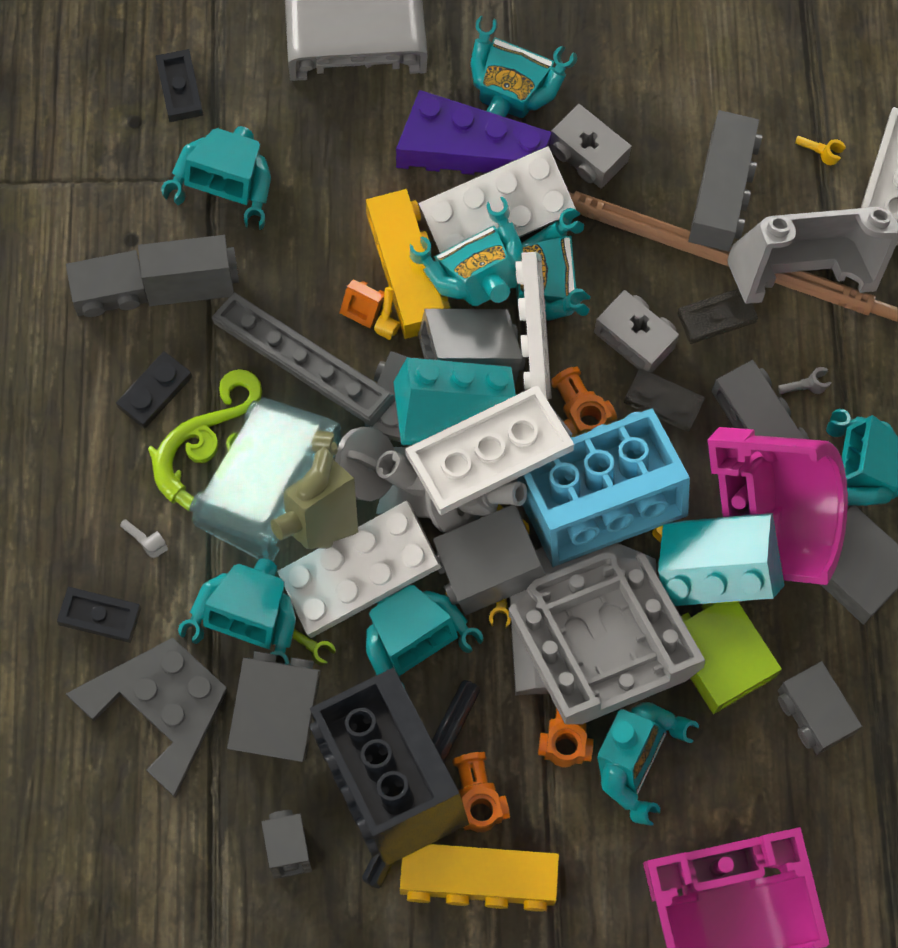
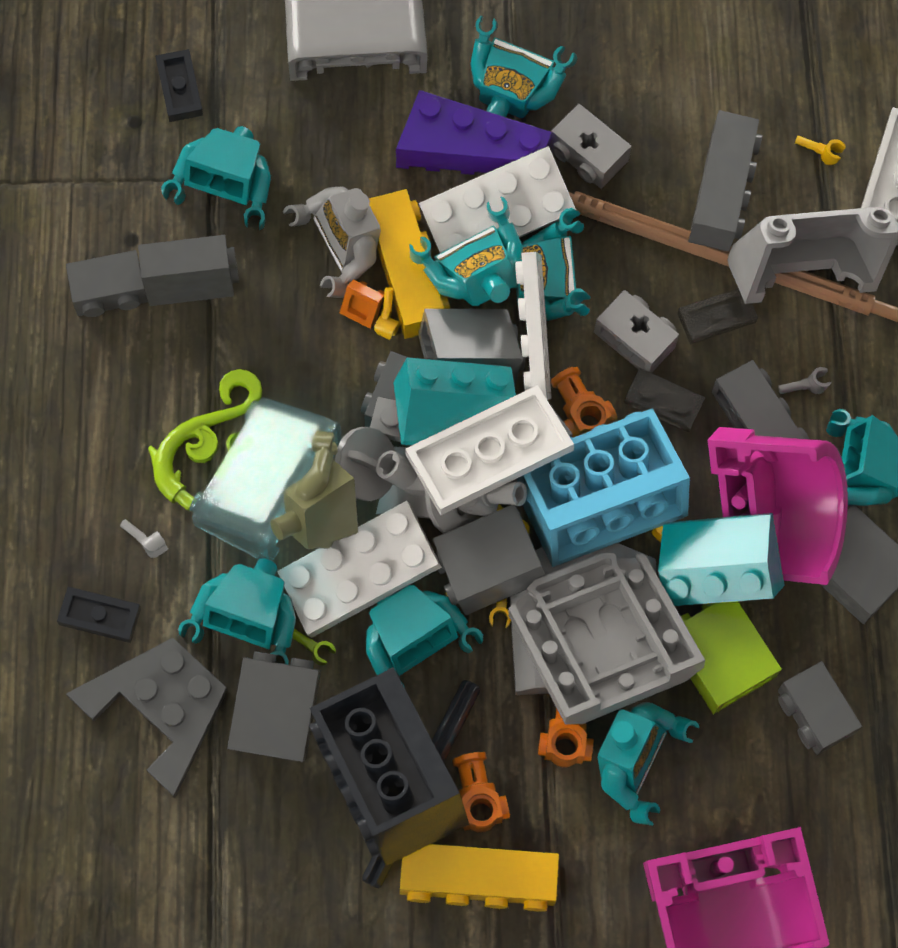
(154, 389): black plate -> none
(286, 844): dark grey brick -> none
(303, 359): dark grey tile -> none
(347, 230): none -> light grey torso

